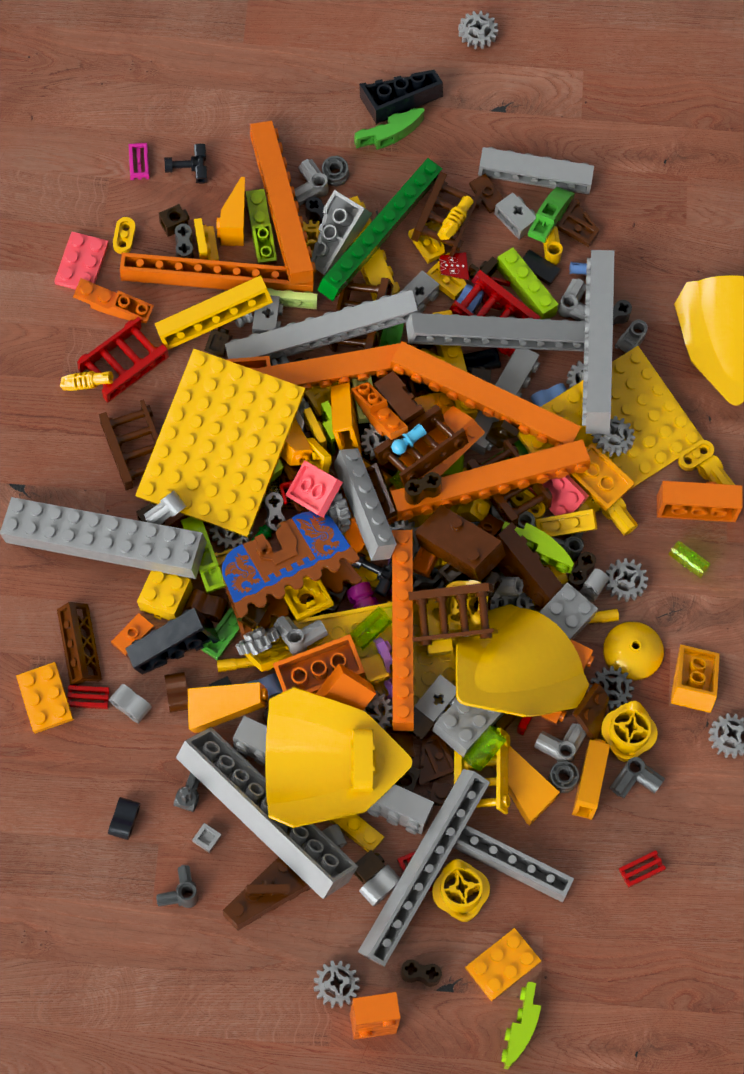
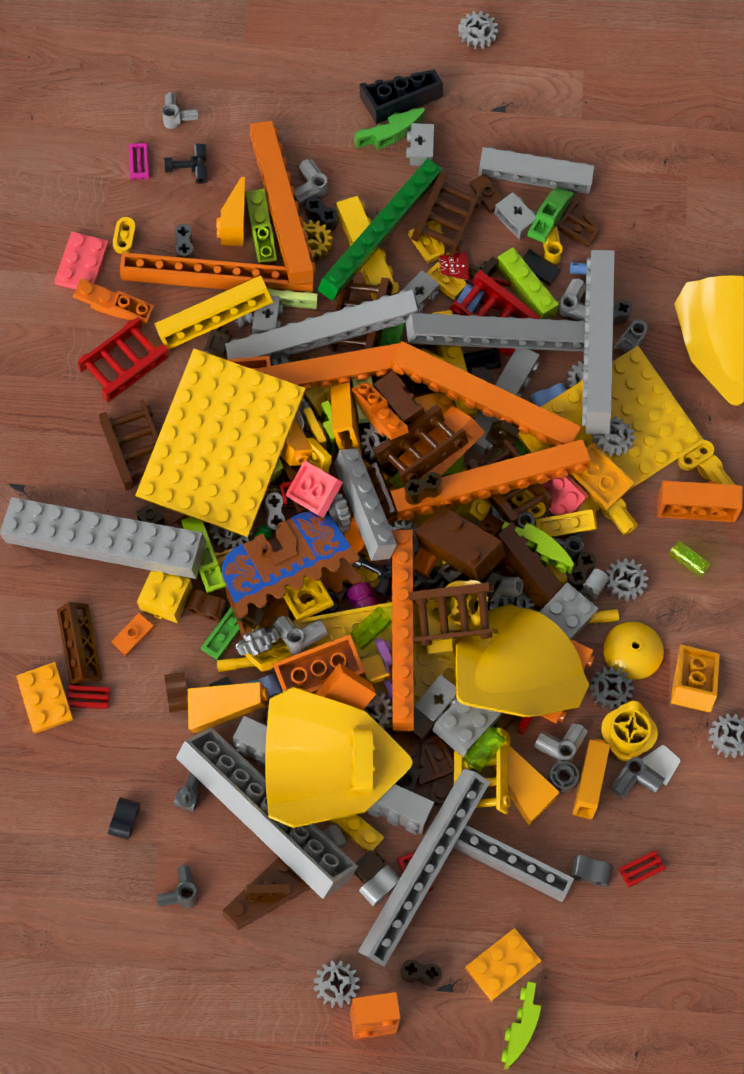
(85, 380): yellow hinge -> none
(130, 703): light grey axle -> none
(167, 215): dark brown brick -> none
(168, 506): light grey piece -> none
(172, 641): black wedge -> none
(173, 115): none -> light grey axle
(205, 241): yellow bracket -> none
(206, 838): light grey plate -> none
(335, 162): dark grey wheel -> none
(339, 228): light grey wedge -> none
(400, 445): medium azure pin -> none
(421, 143): none -> light grey brick
(455, 218): yellow hinge -> none
(479, 883): yellow piece -> none
(591, 871): none -> dark grey axle
(592, 711): reddish brown wing -> none
(663, 762): none -> white sticker

